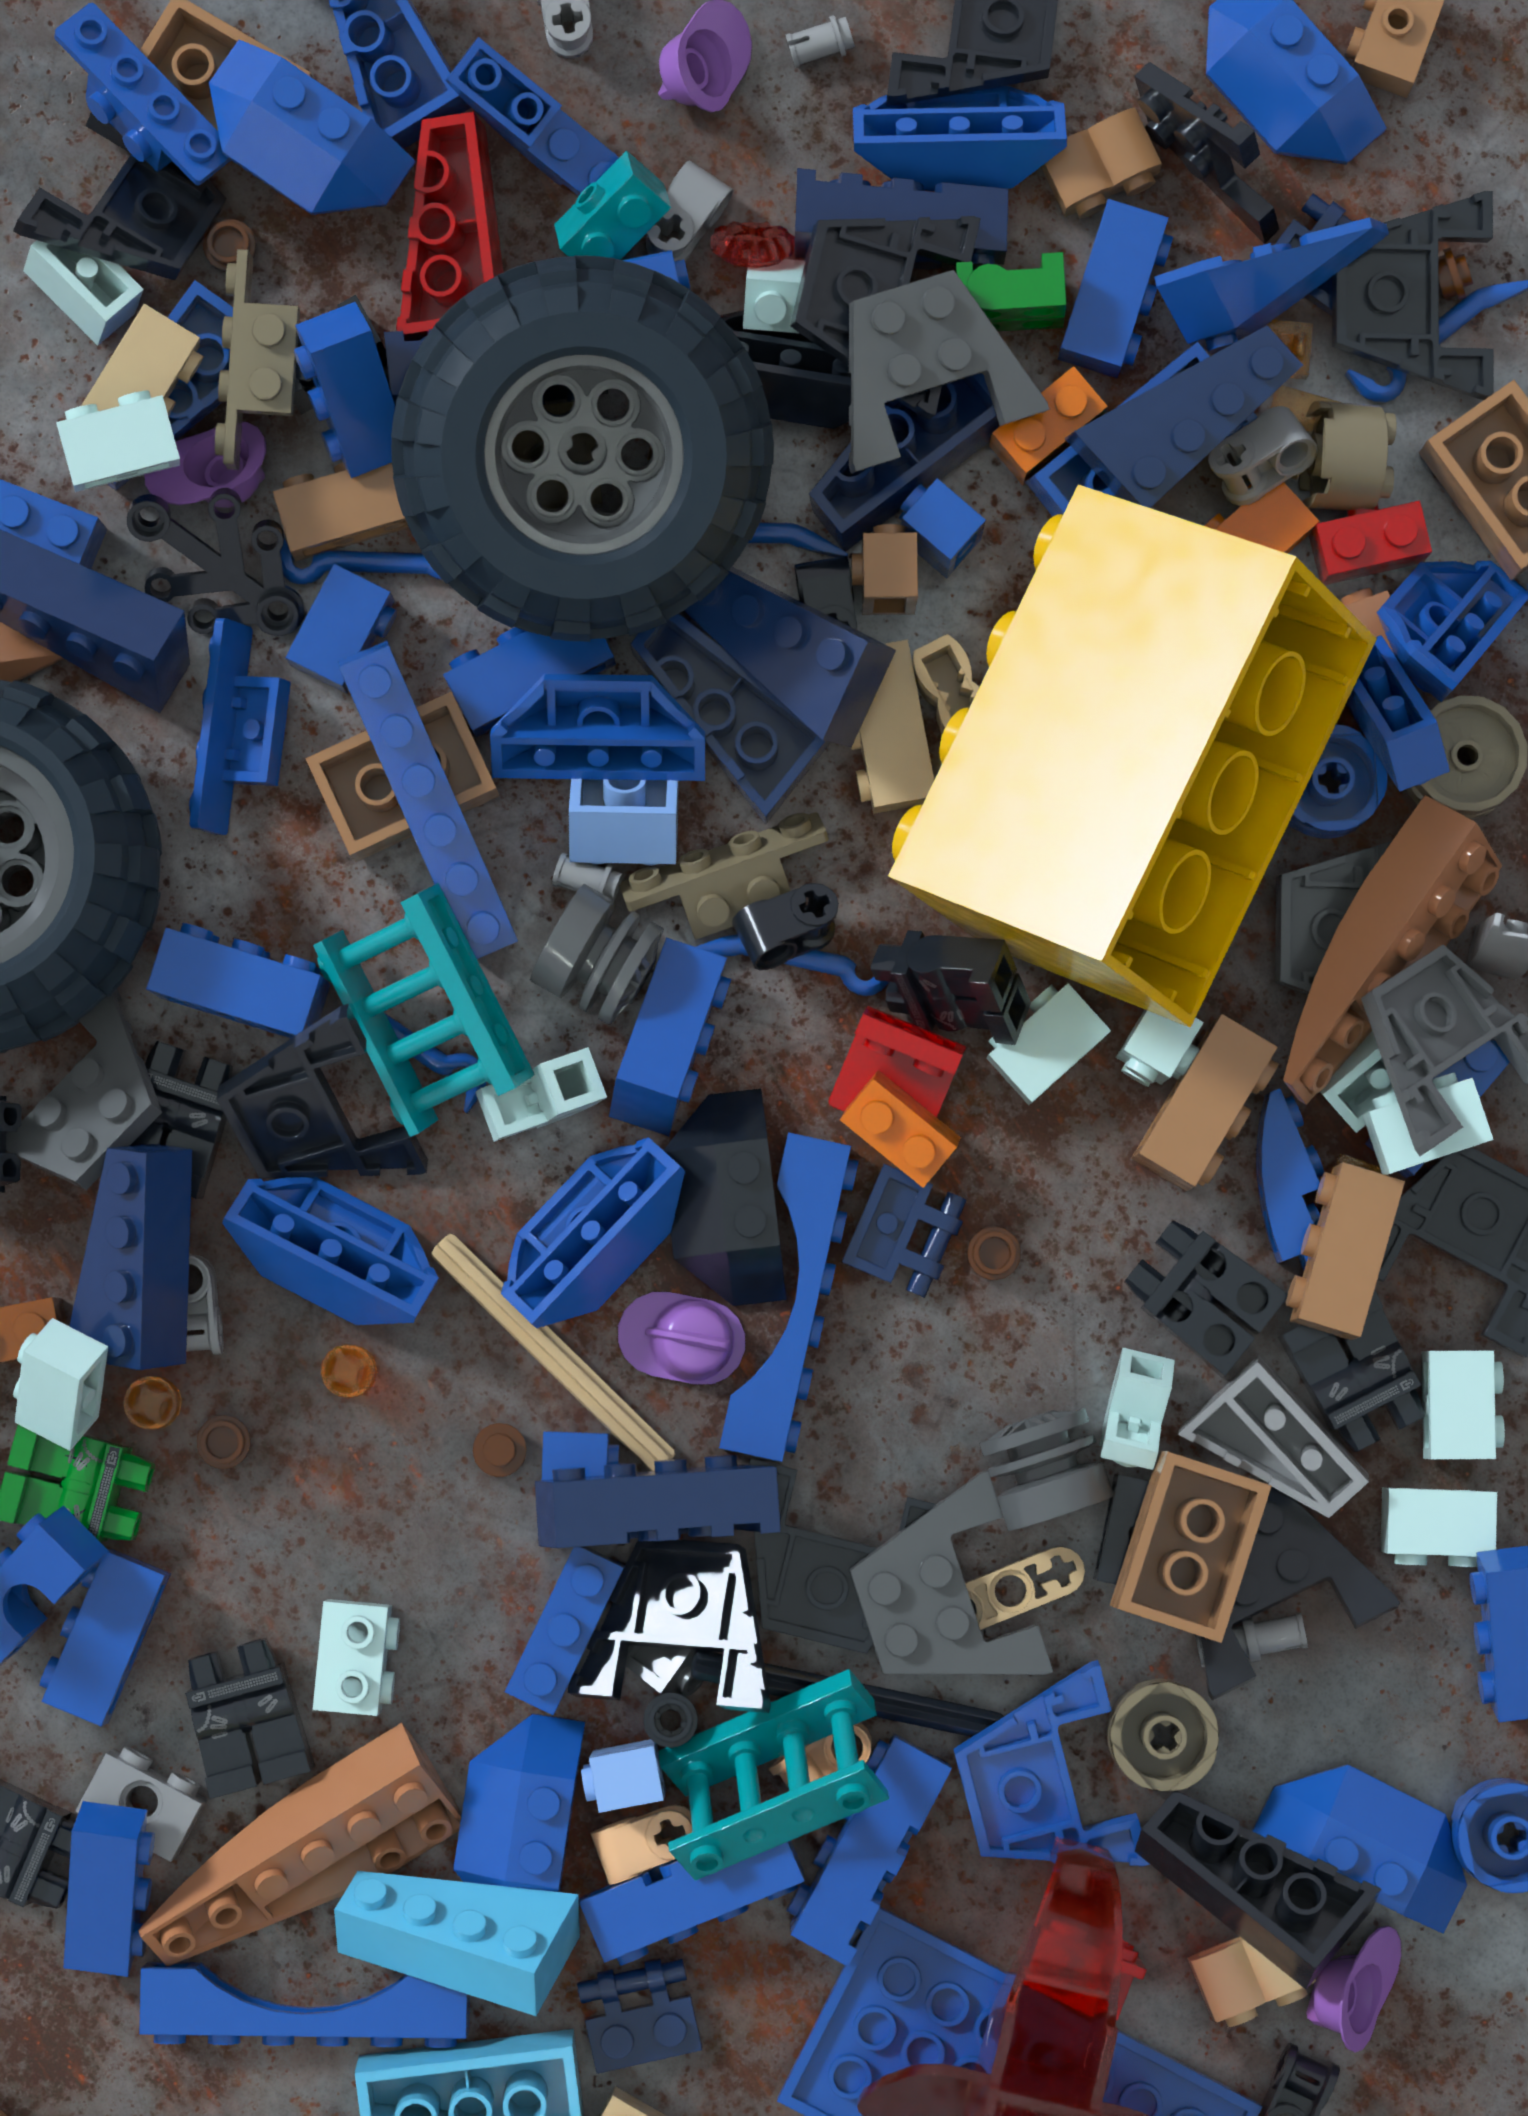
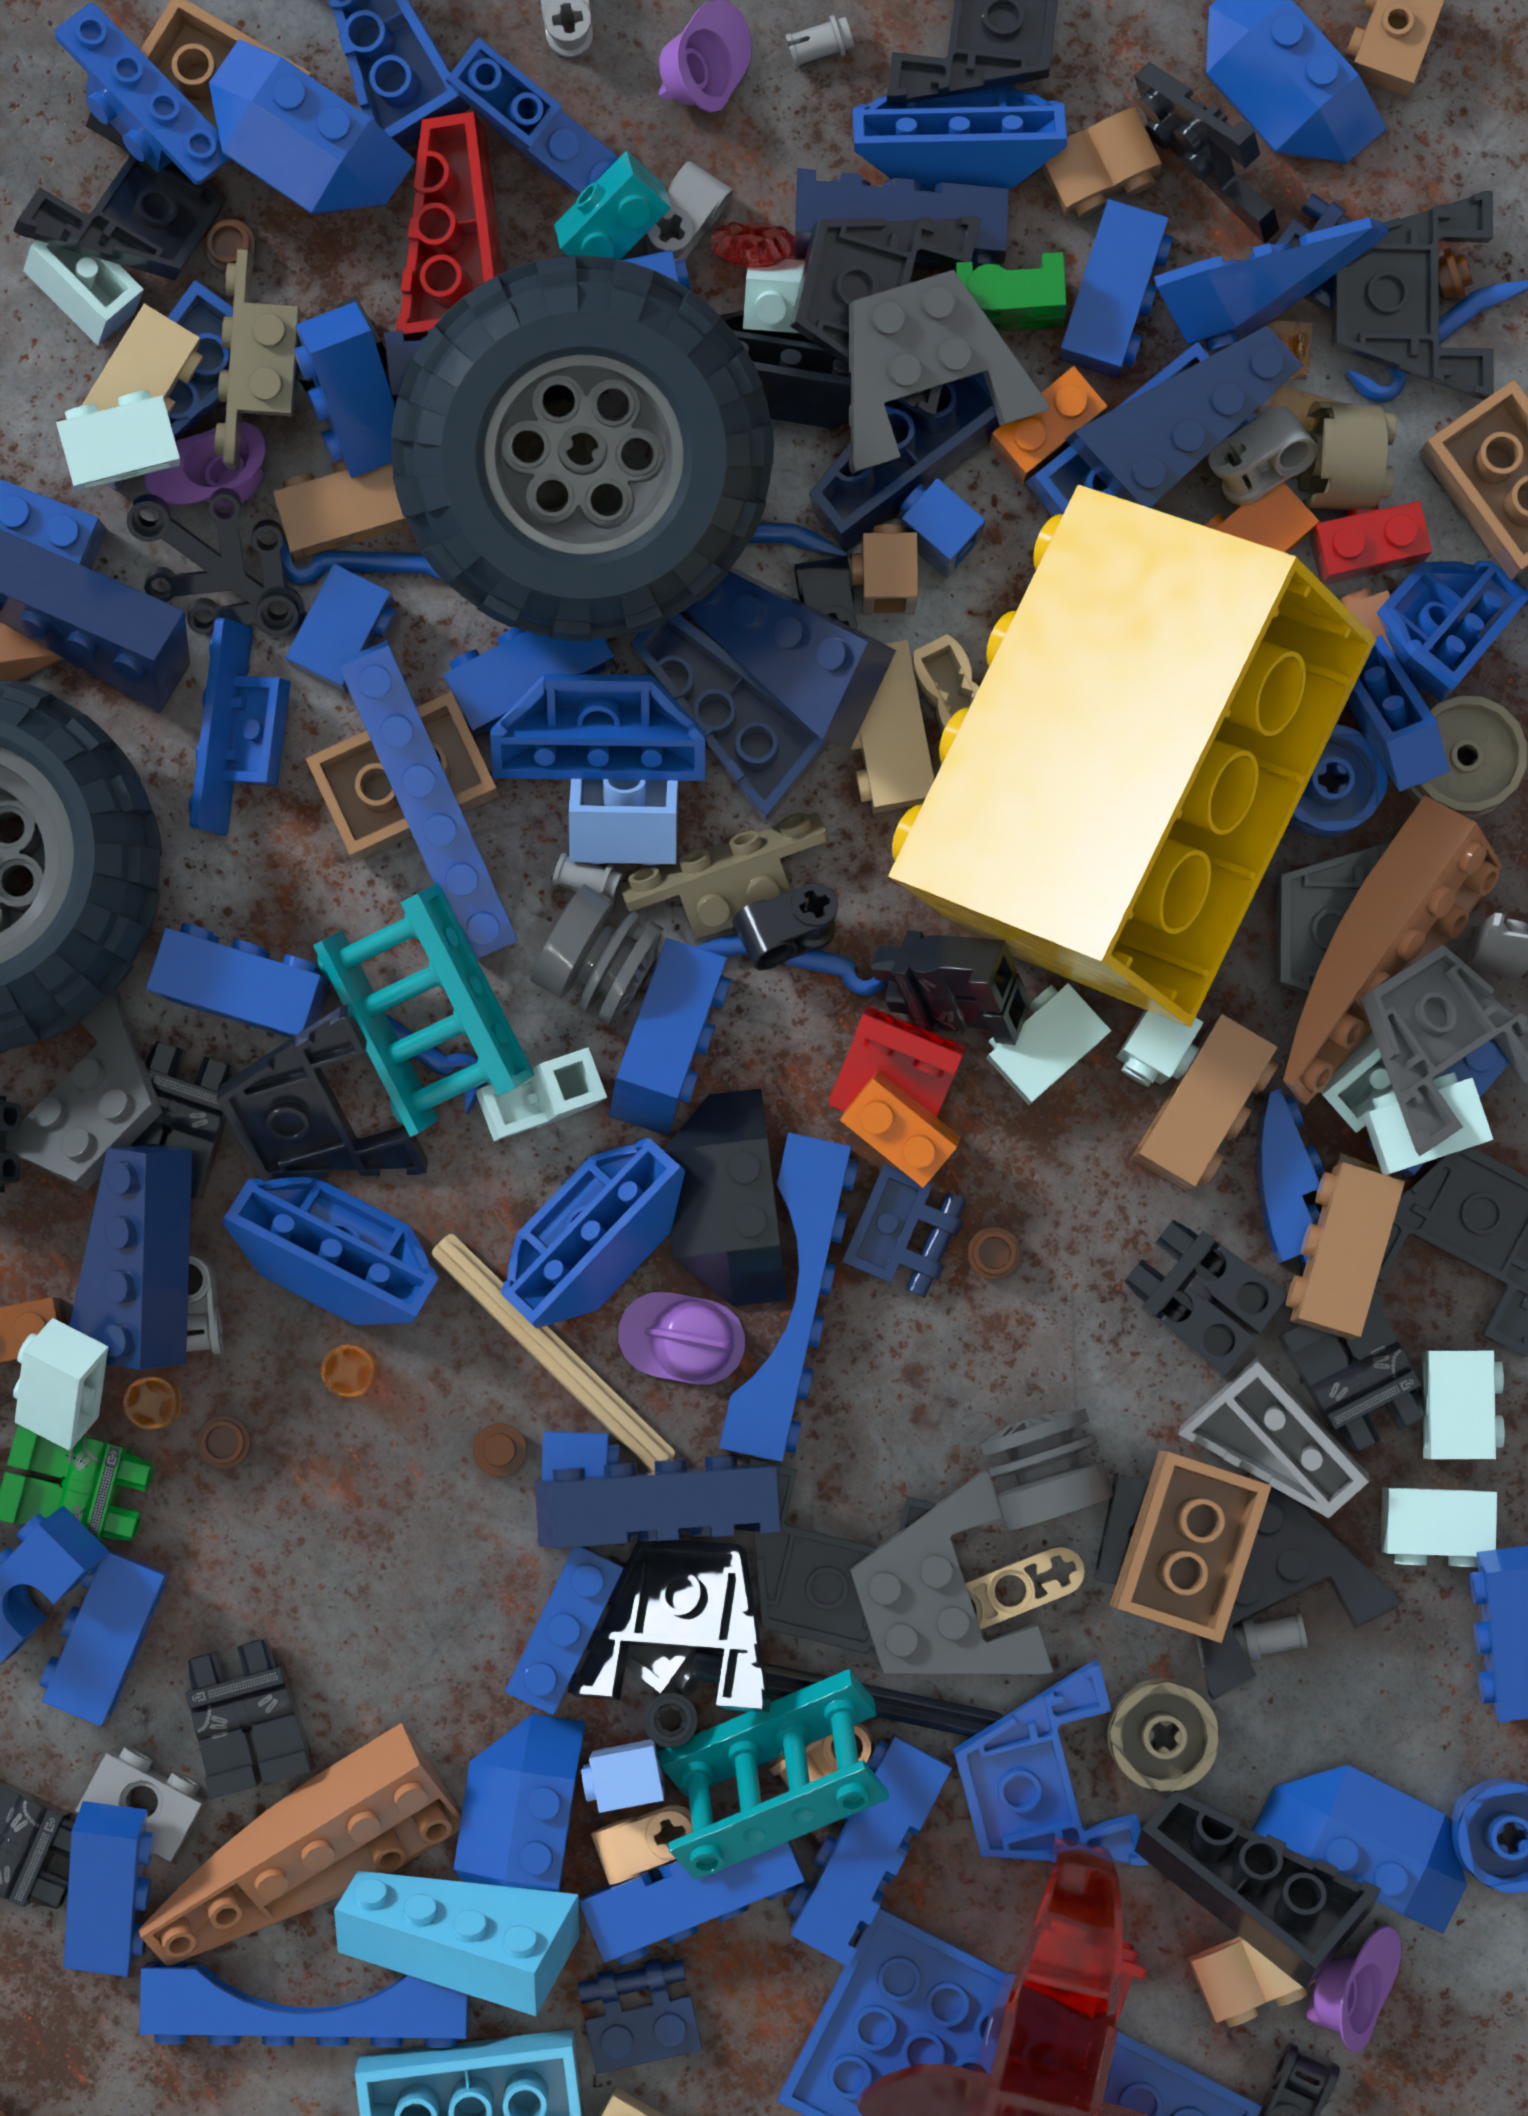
(354, 1657): light aqua brick -> none
(1136, 1409): light aqua brick -> none

